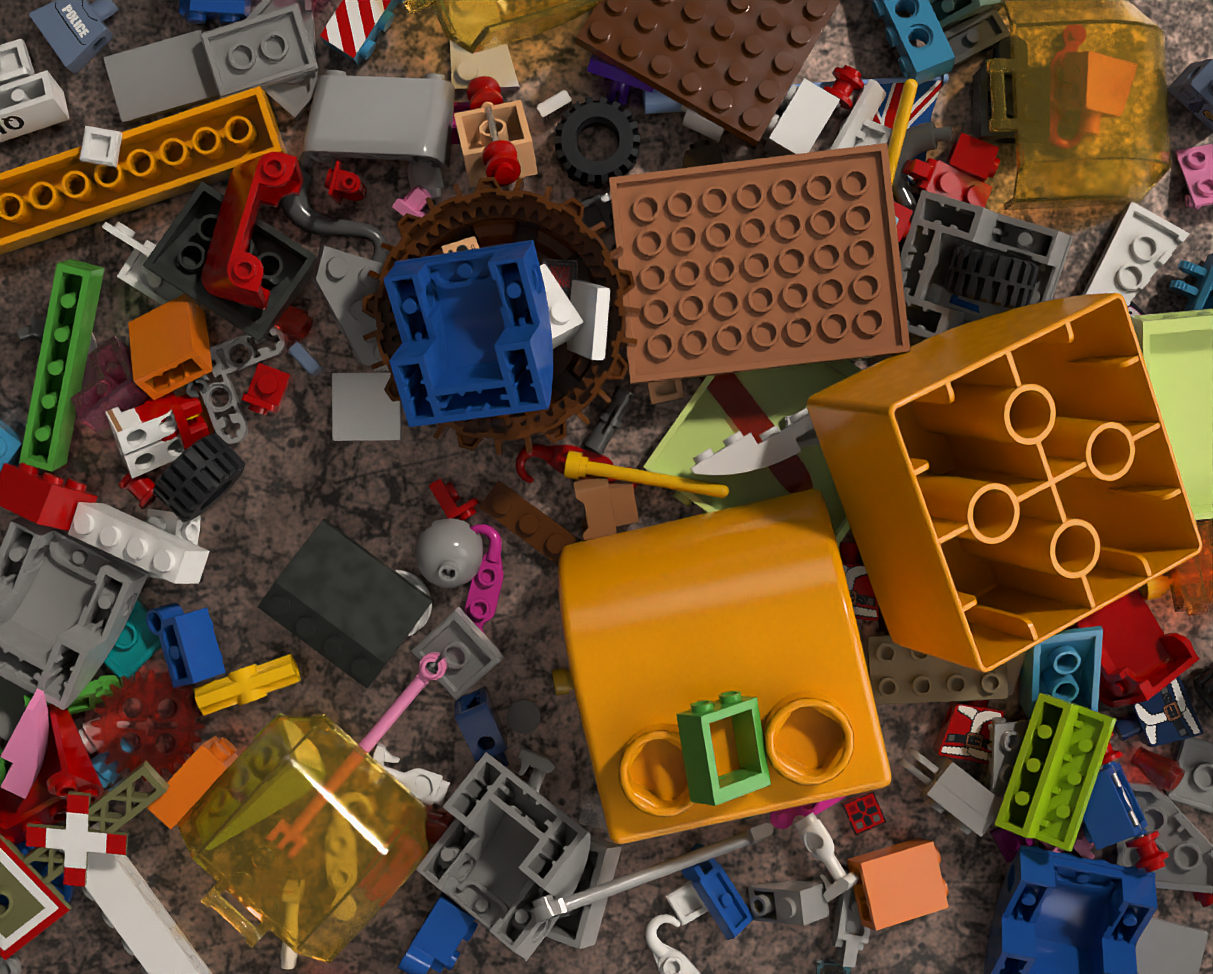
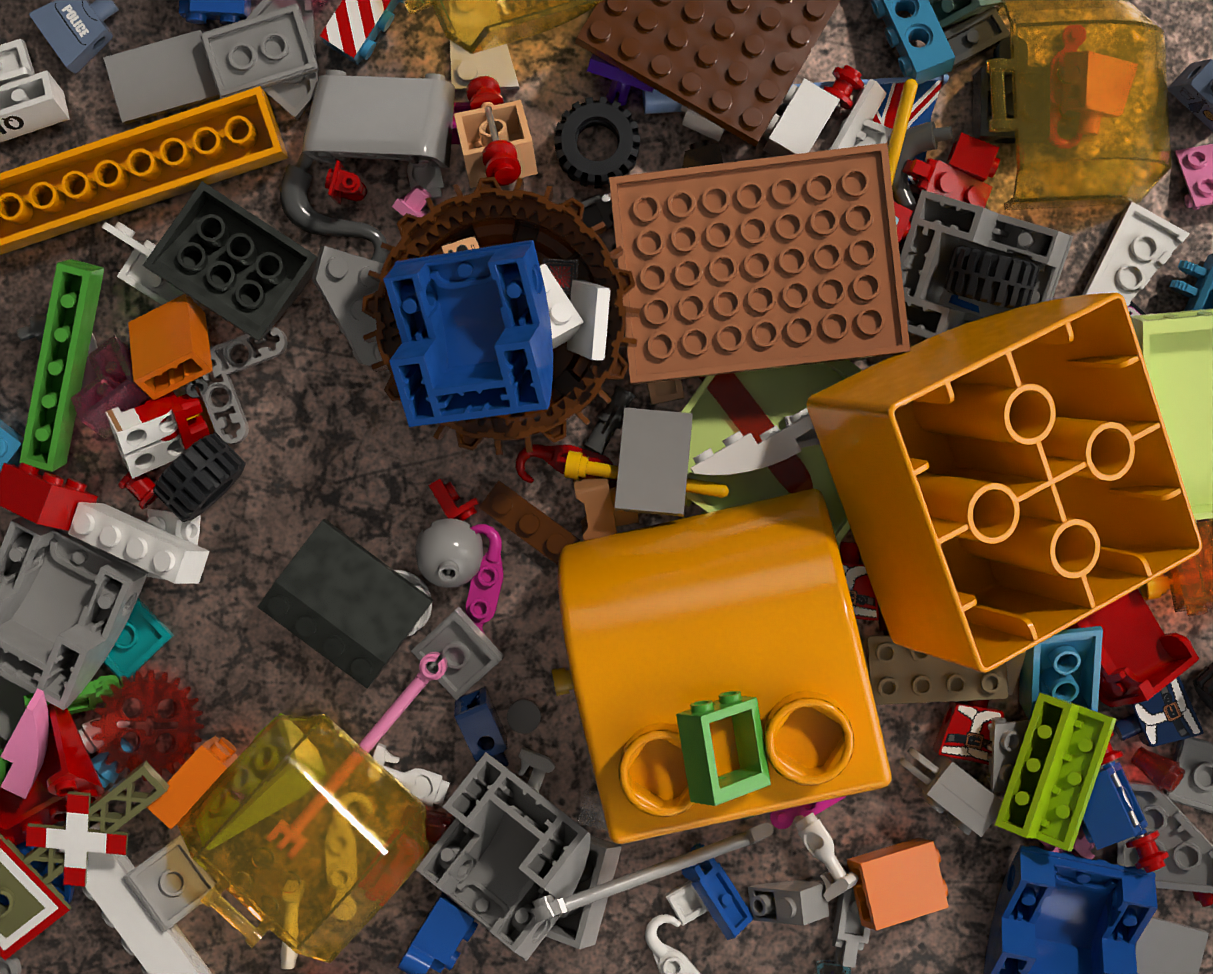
(101, 146): white tile -> none
(169, 884): none -> light grey tile
(186, 643): blue hinge -> none
(228, 267): red windscreen -> none
(247, 684): yellow piece -> none
(267, 389): red bracket -> none
(295, 323): clear red cone -> none
(306, 359): sand blue tile -> none
(363, 408): white tile -> none
(554, 106): white tile -> none
(653, 462): none -> light grey tile
(863, 812): tile -> none
(1009, 842): magenta tile -> none

